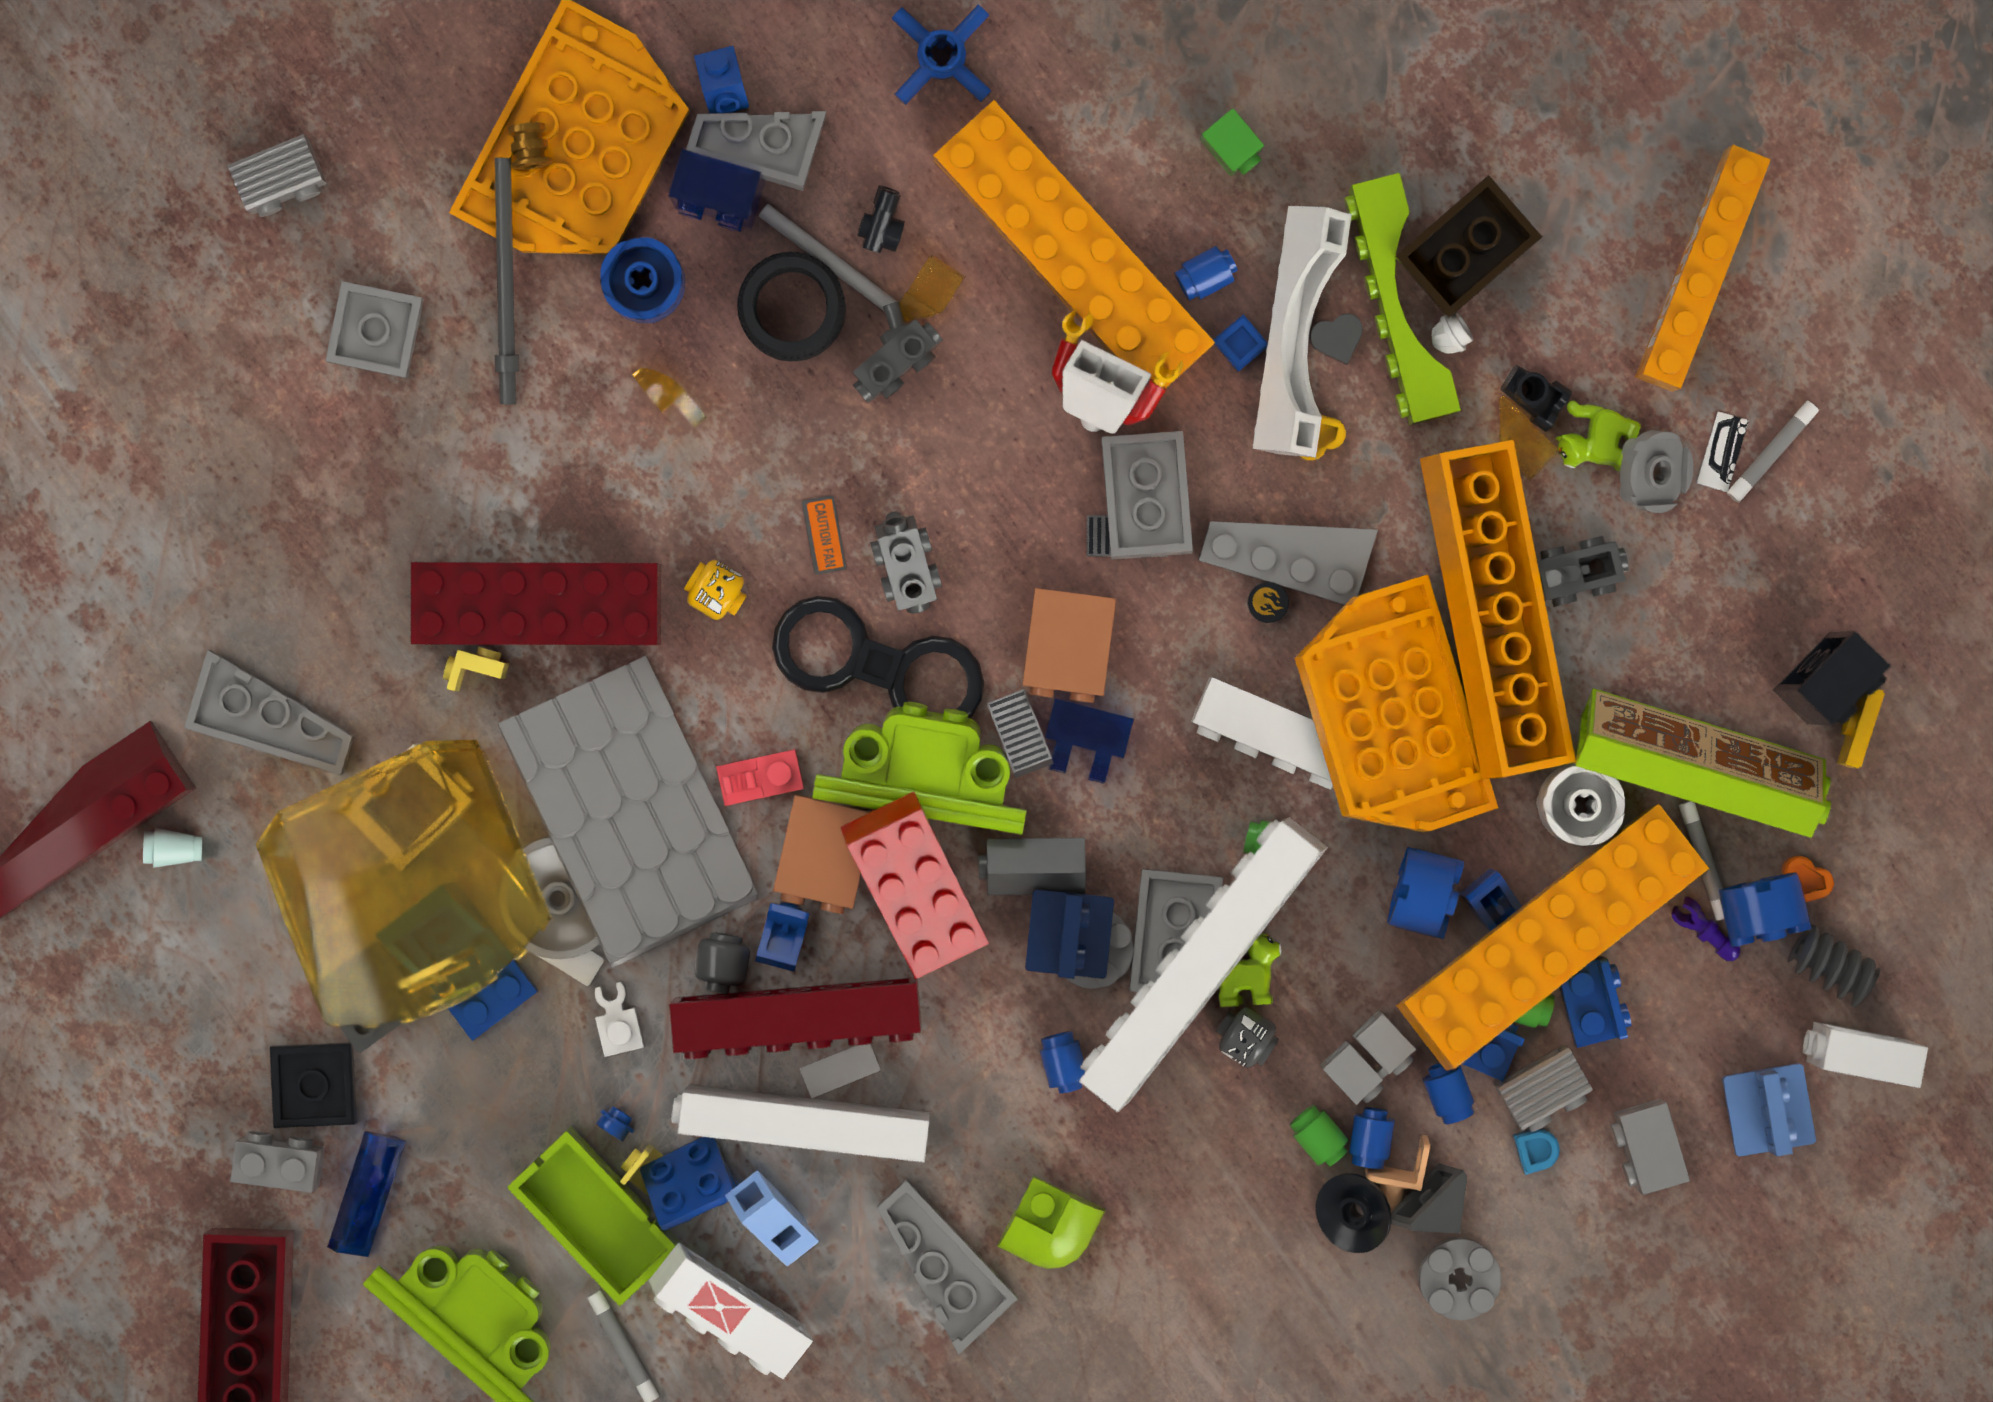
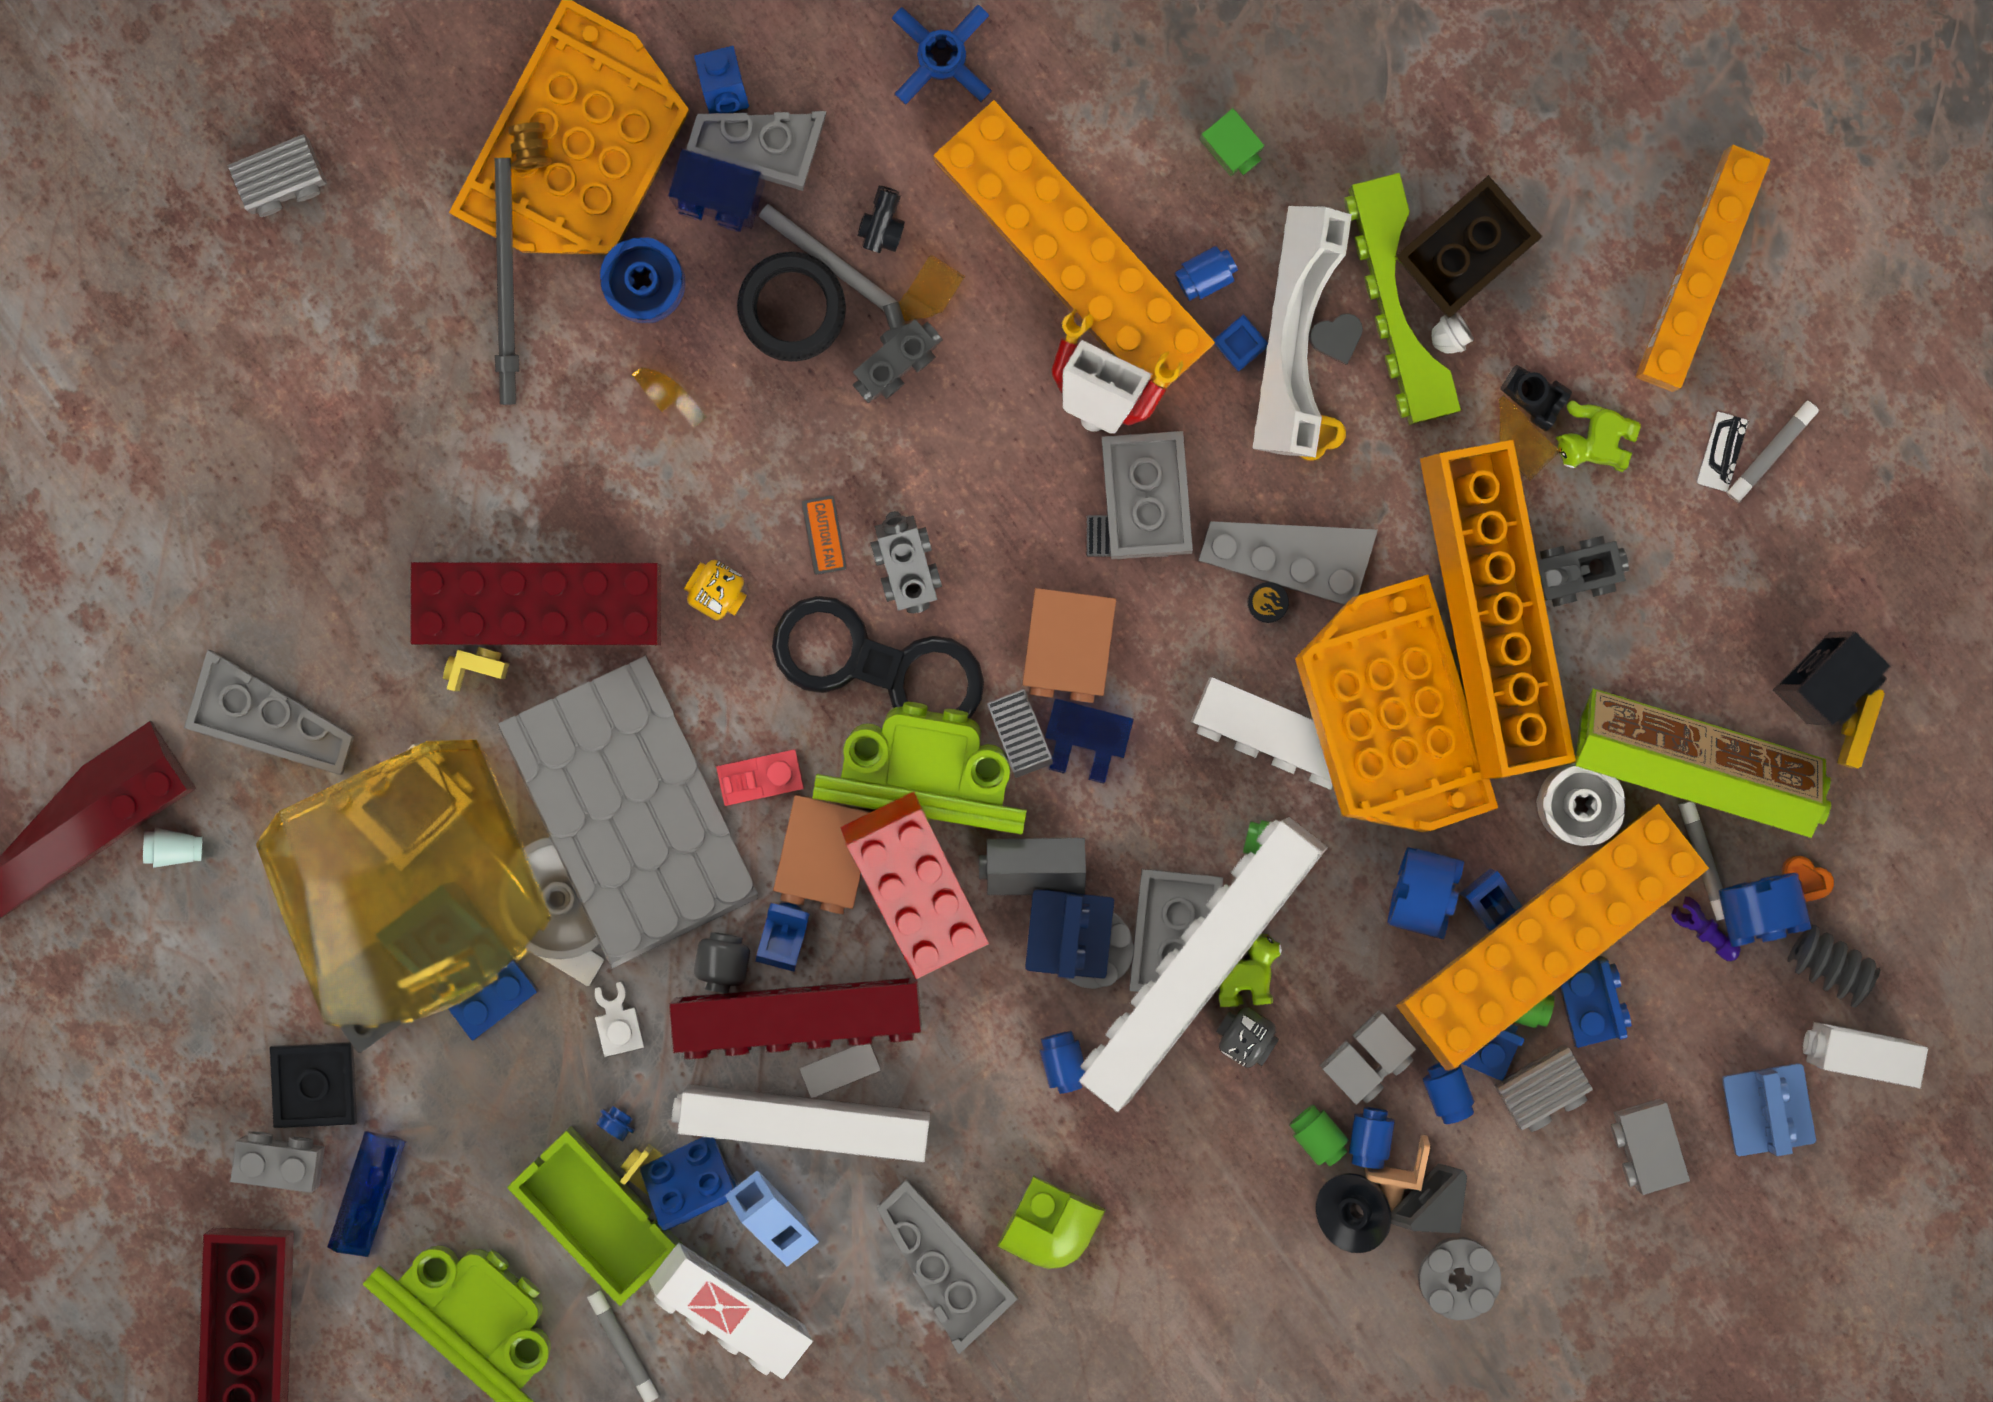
(374, 329): light grey plate -> none
(1536, 1150): dark azure tile -> none
(1637, 468): light grey plate -> none

